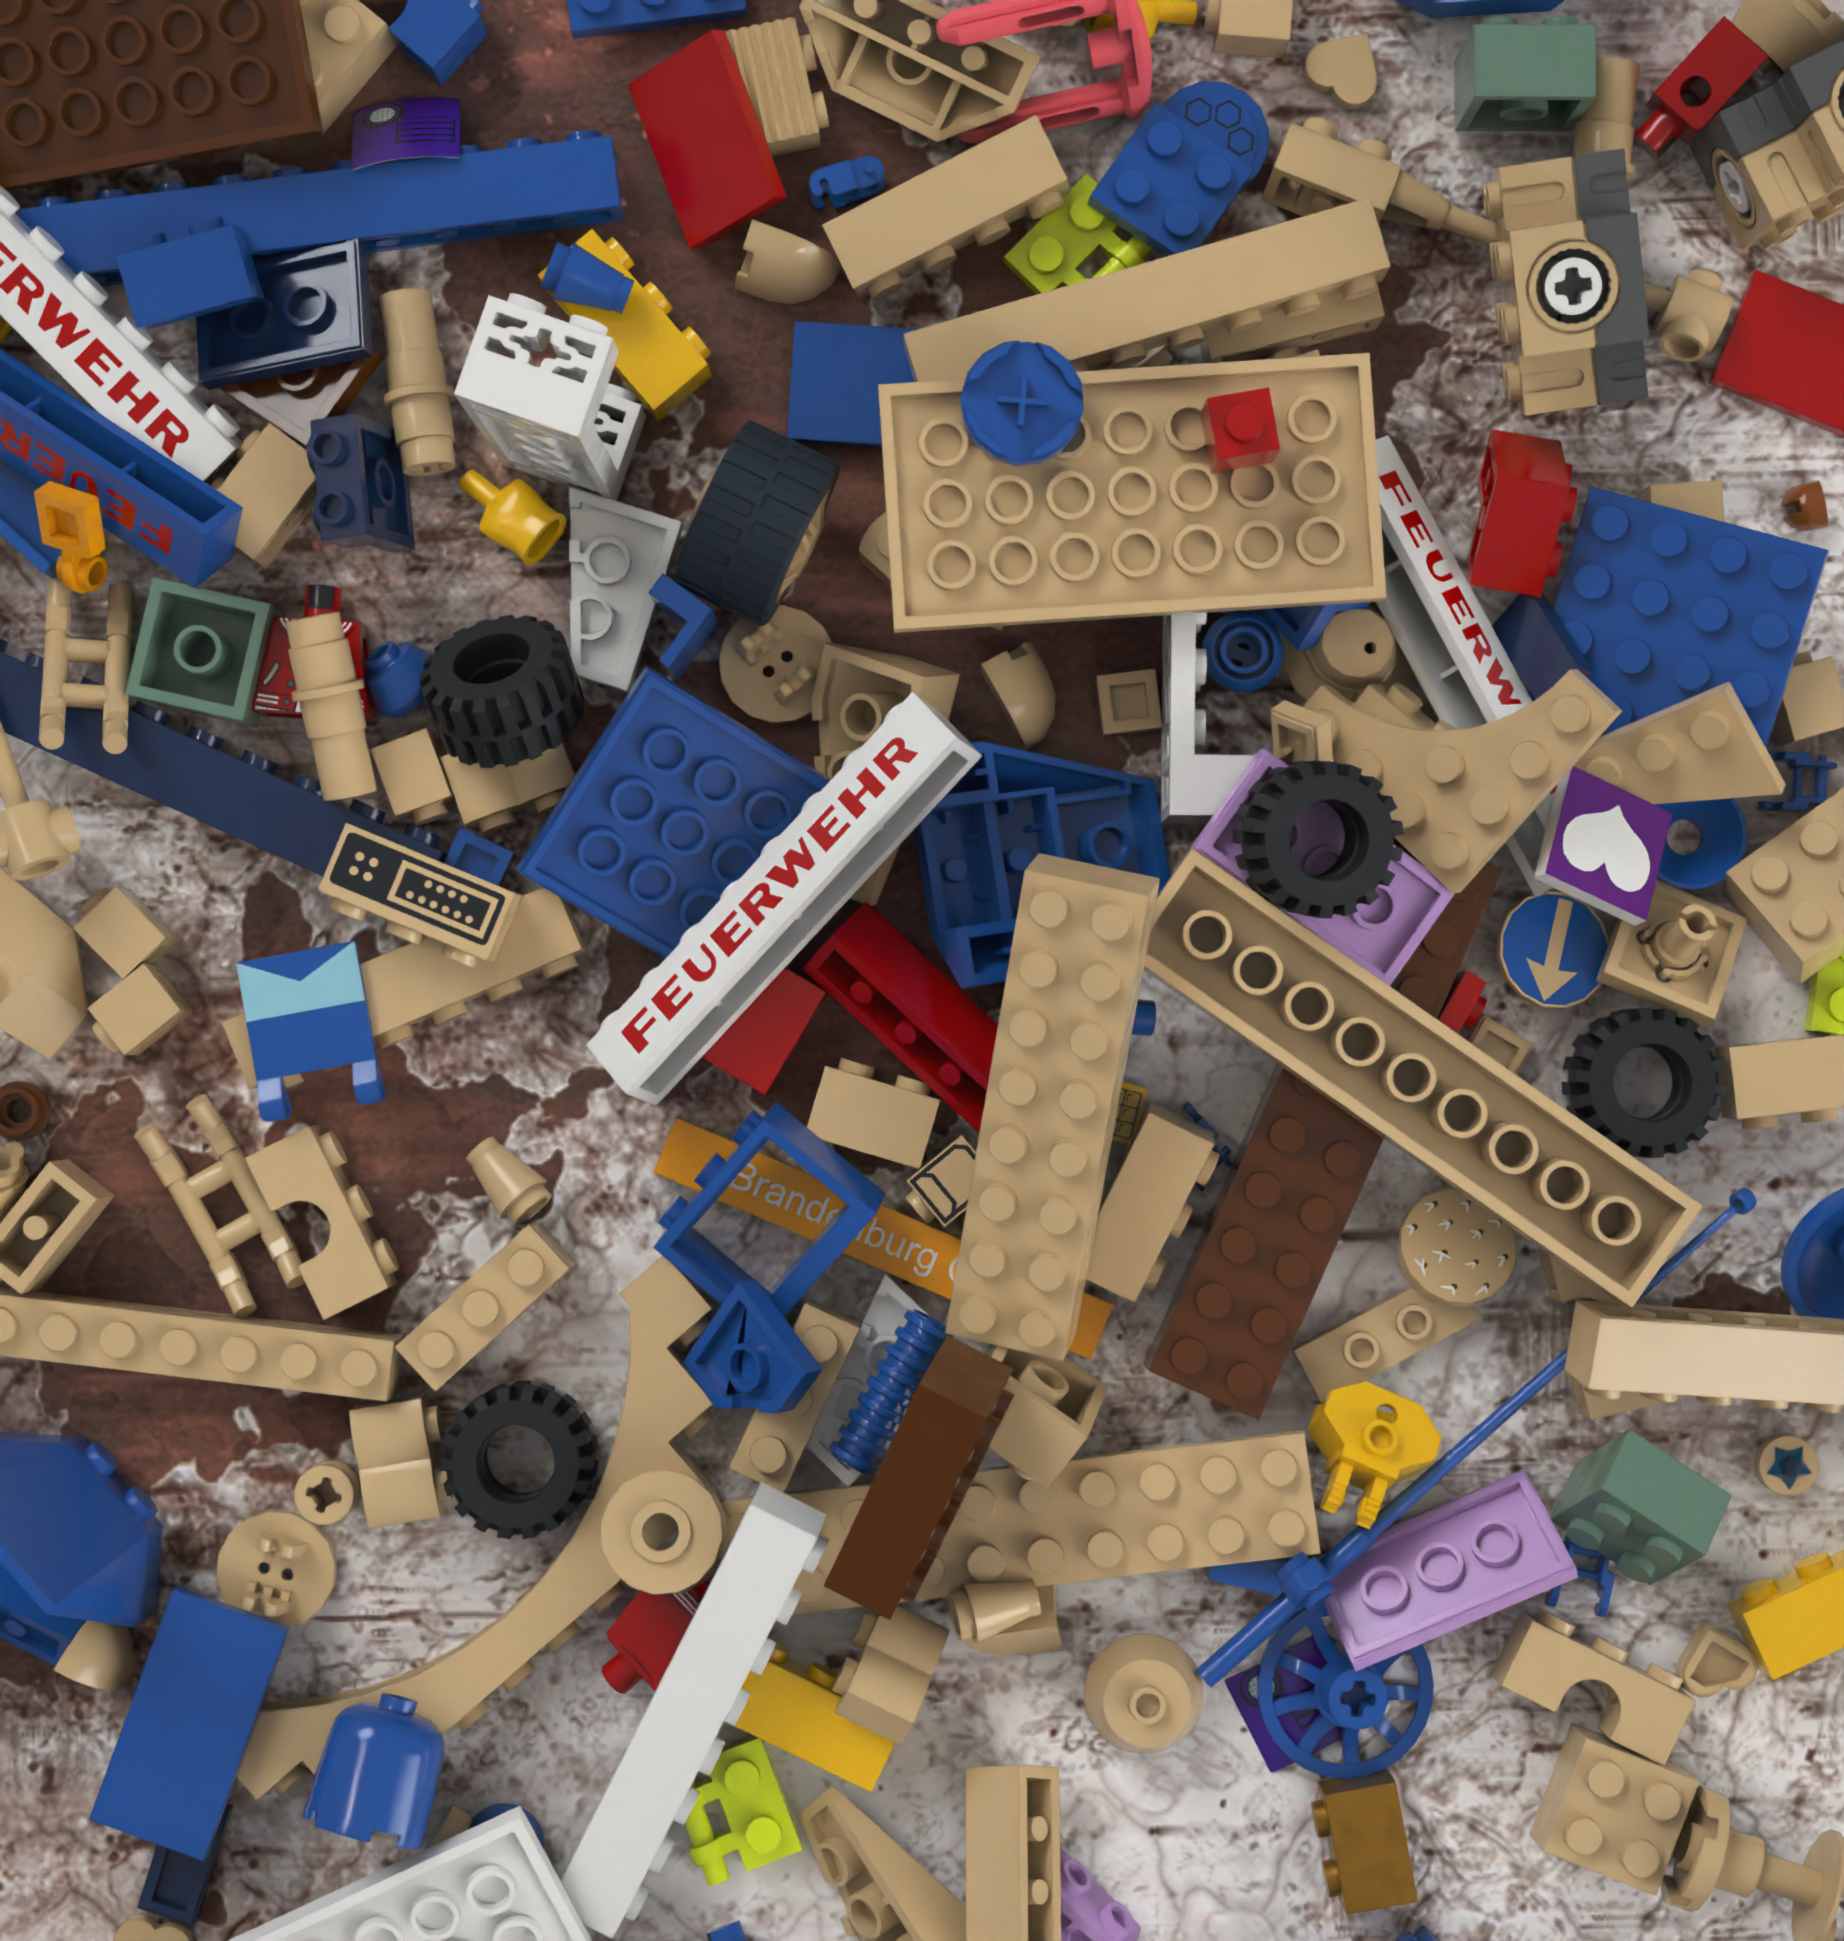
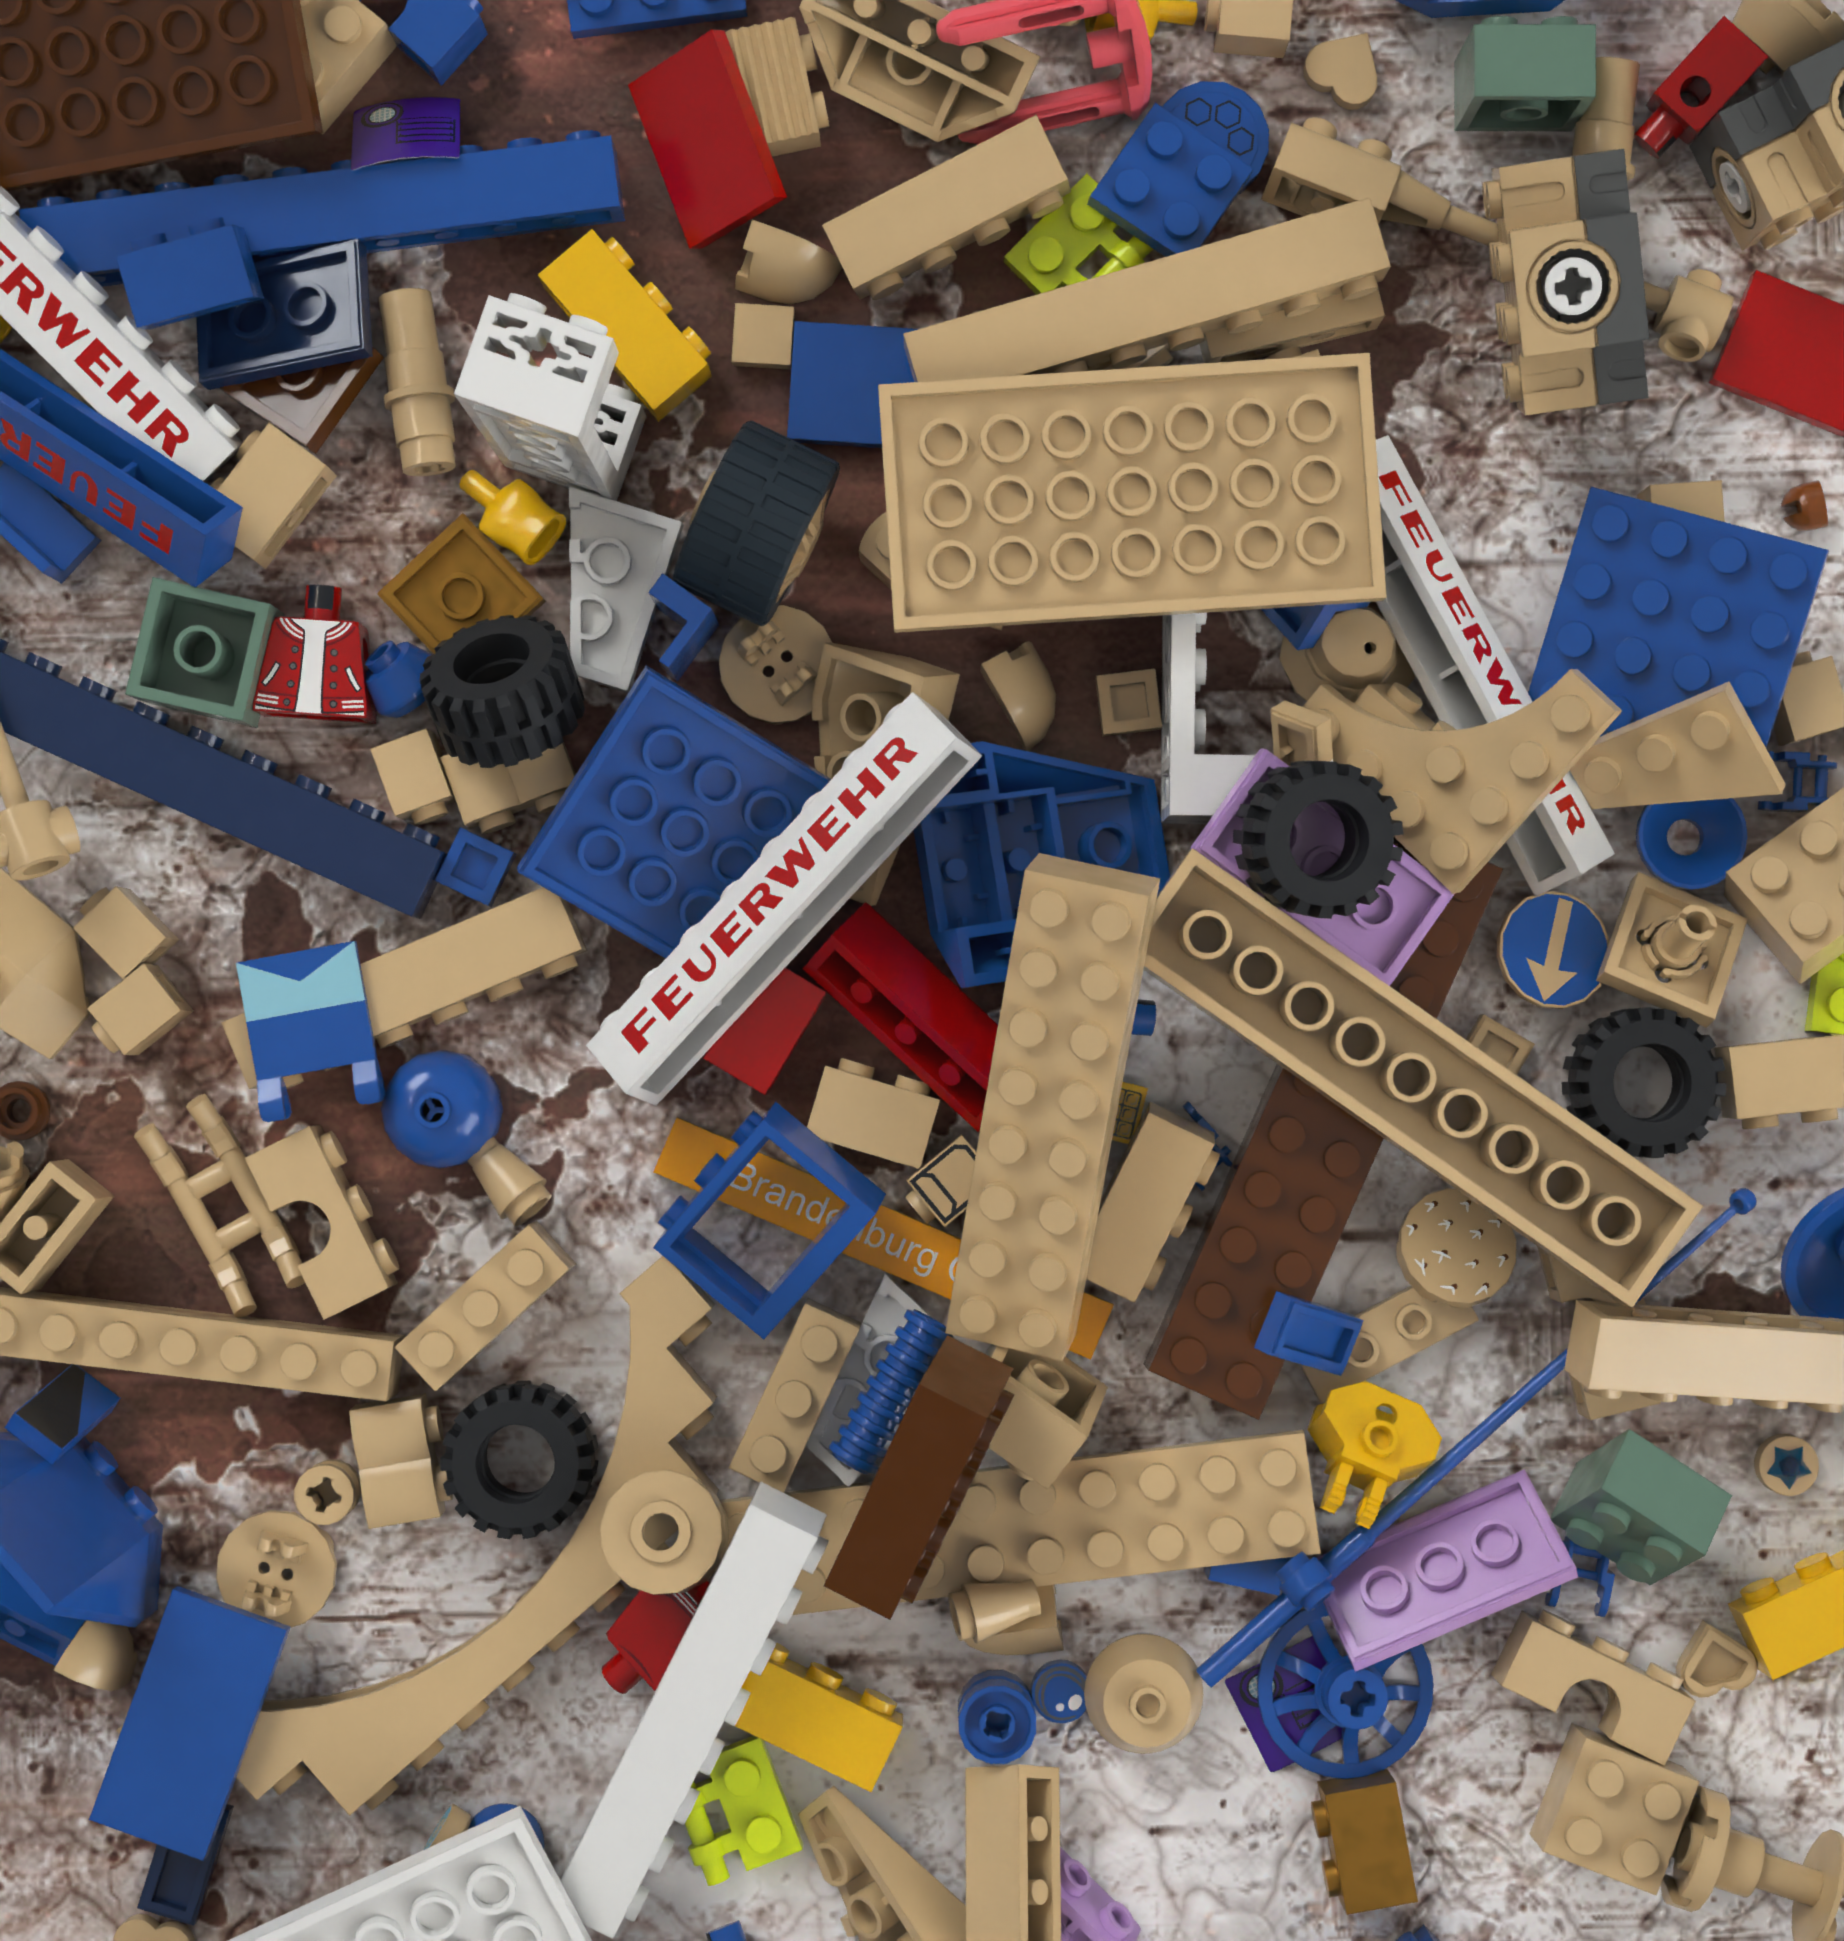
(62, 1413): none -> tile
(74, 525): light orange plate -> none
(113, 653): tan piece -> none
(331, 705): tan piece -> none
(359, 484): dark blue plate -> none
(378, 1773): blue cylinder -> none
(418, 896): brick -> none
(457, 584): none -> pearl gold tile
(469, 1109): none -> blue cylinder
(585, 280): blue cone -> none
(751, 1355): blue plate -> none
(763, 336): none -> tan tile
(847, 182): blue piece -> none
(890, 1672): tan brick -> none
(996, 1717): none -> blue wheel
(1022, 403): blue tile -> none
(1059, 1691): none -> blue tile
(1240, 430): red brick -> none
(1258, 662): blue cone -> none
(1308, 1333): none -> blue tile
(1463, 1002): red plate -> none
(1522, 503): red brick -> none
(1538, 643): dark blue tile -> none
(1603, 846): tile -> none

